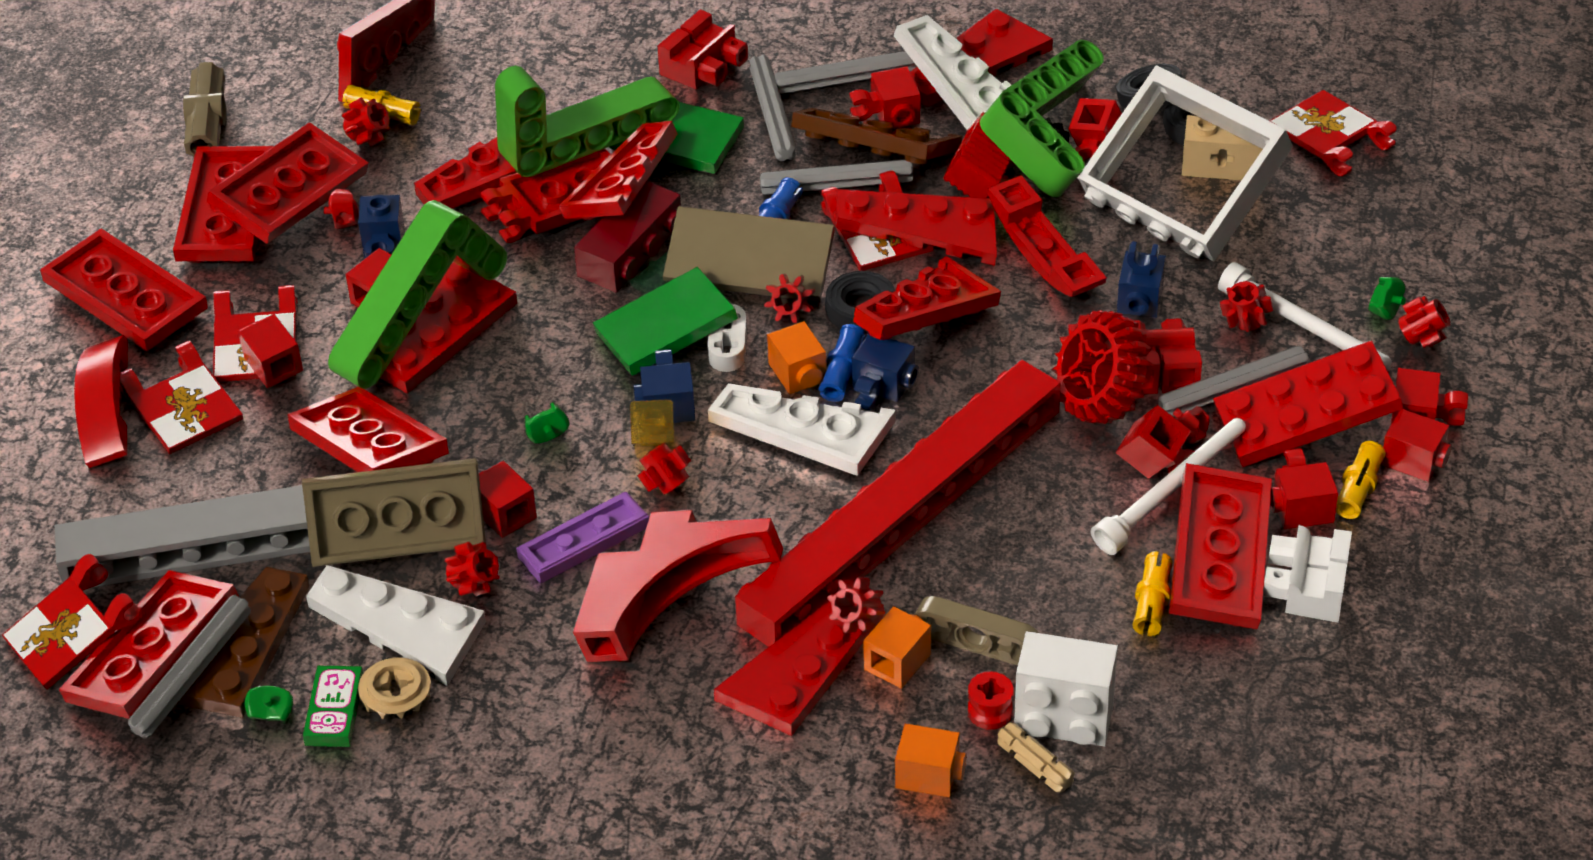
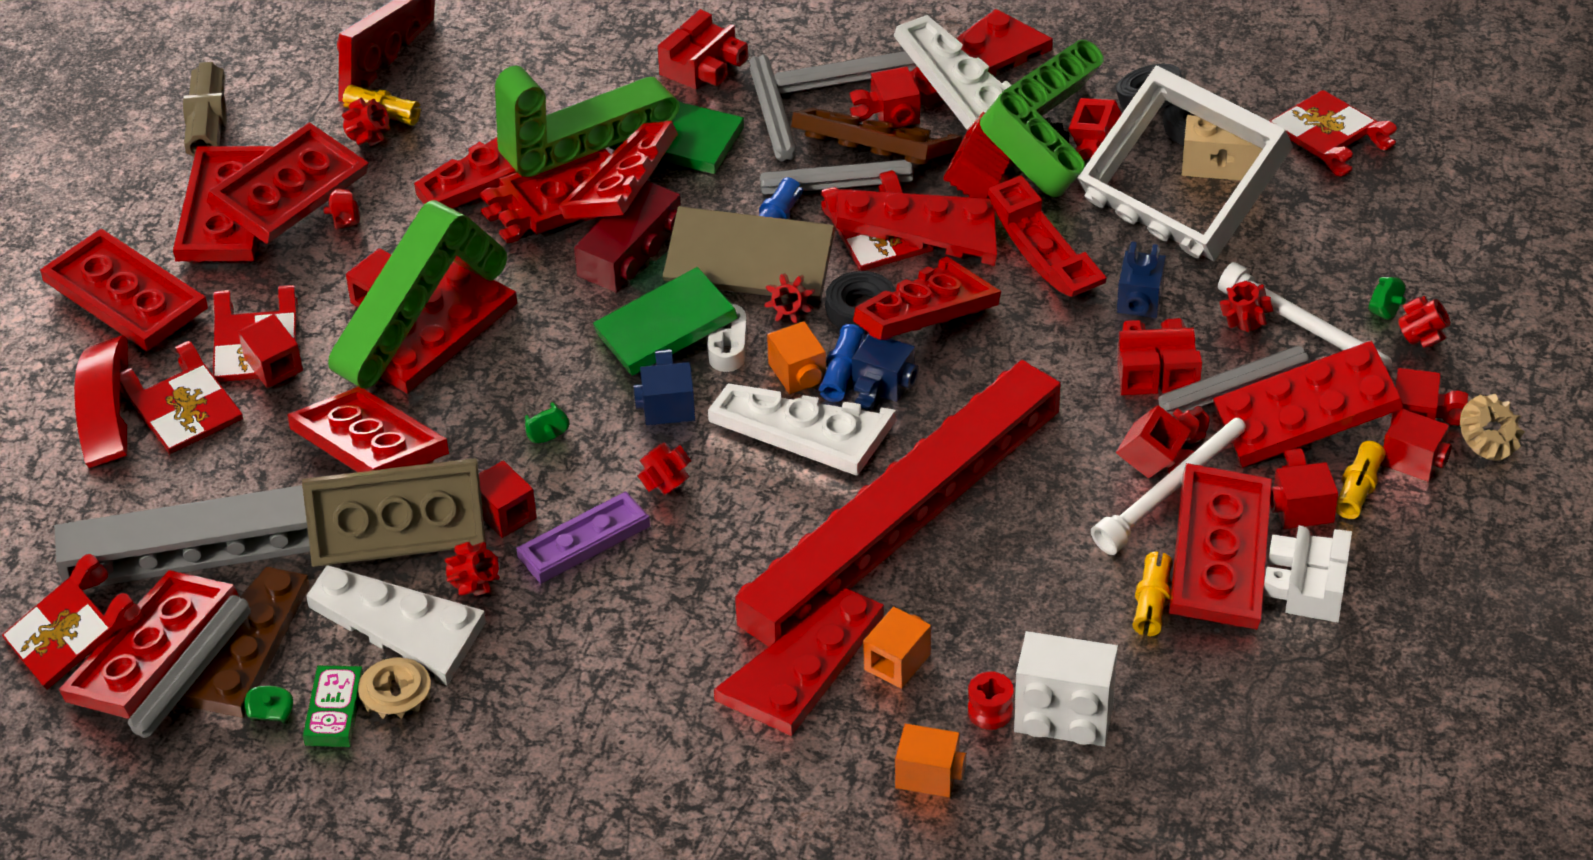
(380, 223): dark blue brick -> none
(652, 423): clear yellow bracket -> none
(674, 557): arch -> none
(851, 615): red gear -> none
(950, 626): dark tan beam -> none
(1035, 757): tan axle -> none
(1102, 366): red gear -> none
(1490, 444): none -> tan gear

